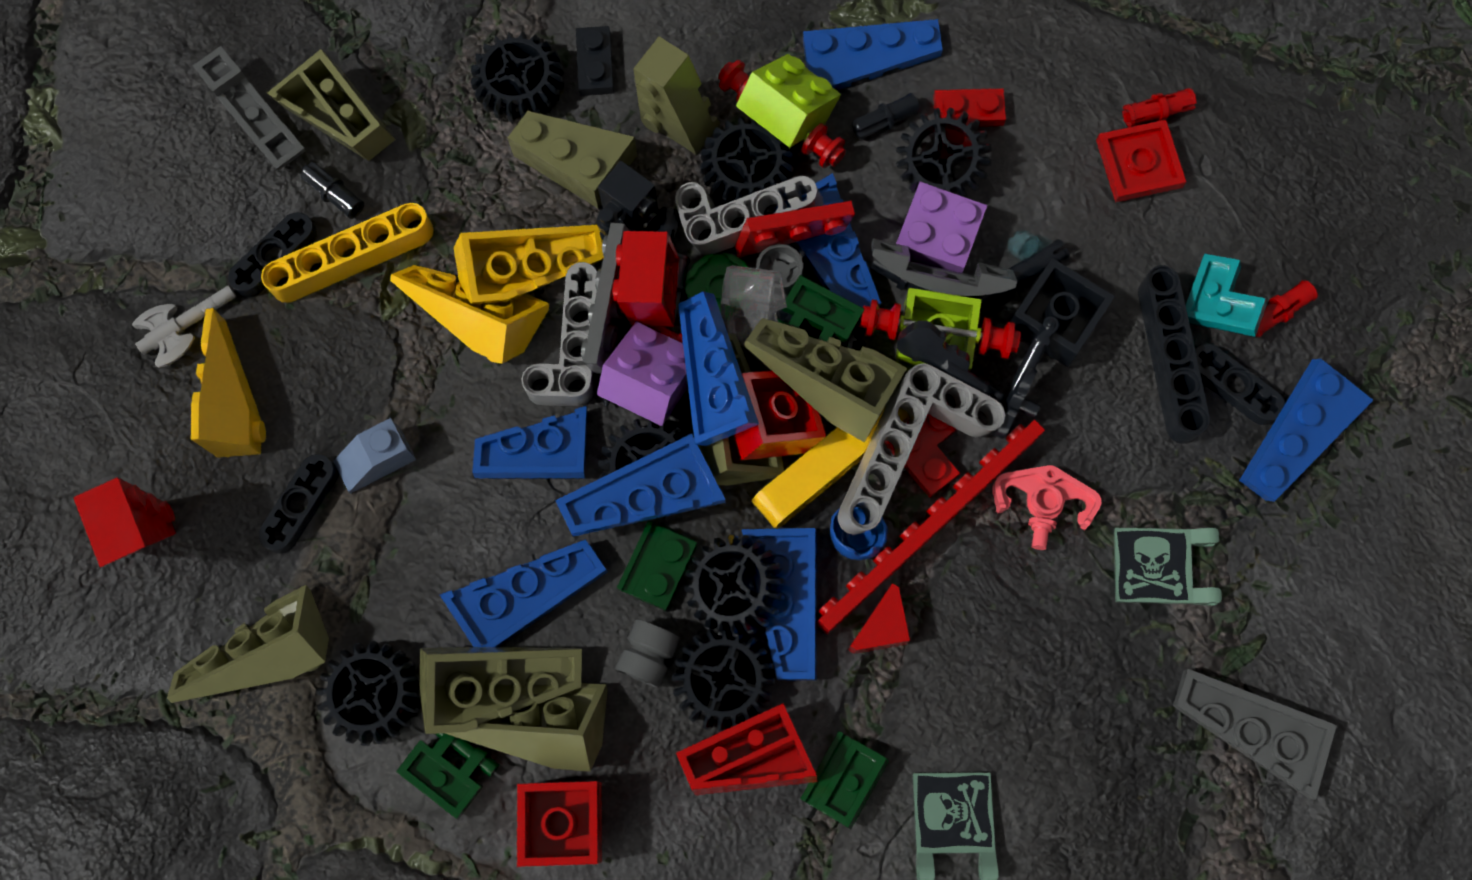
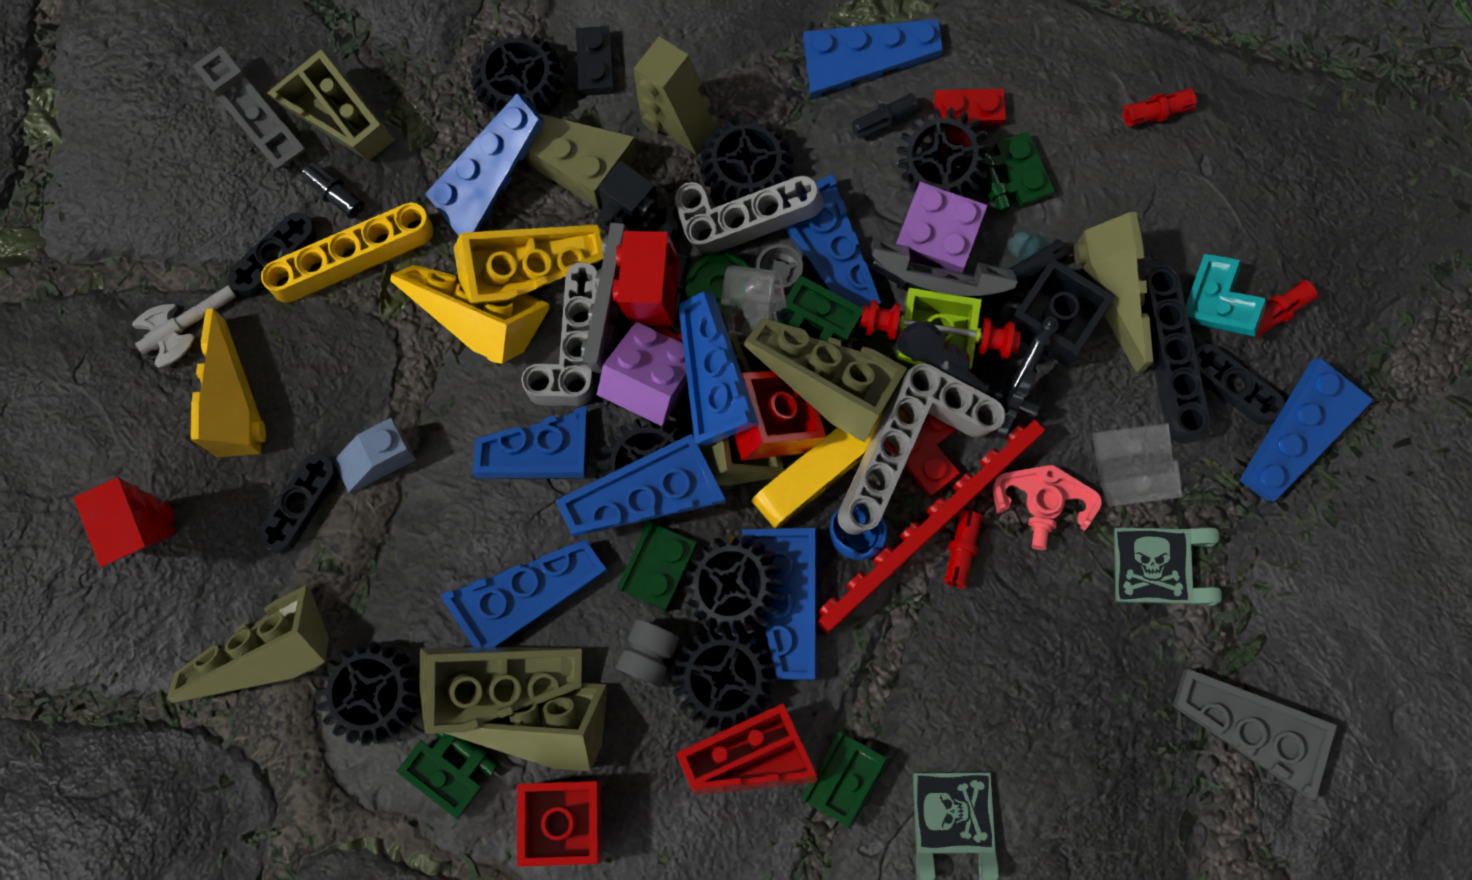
(480, 173): none -> wing
(788, 104): lime brick -> none
(792, 226): red wing -> none
(885, 626): red slope -> none
(963, 549): none -> red pin
(1023, 171): none -> dark green plate
(1110, 261): none -> olive wedge
(1137, 464): none -> clear slope
(1140, 160): red plate -> none

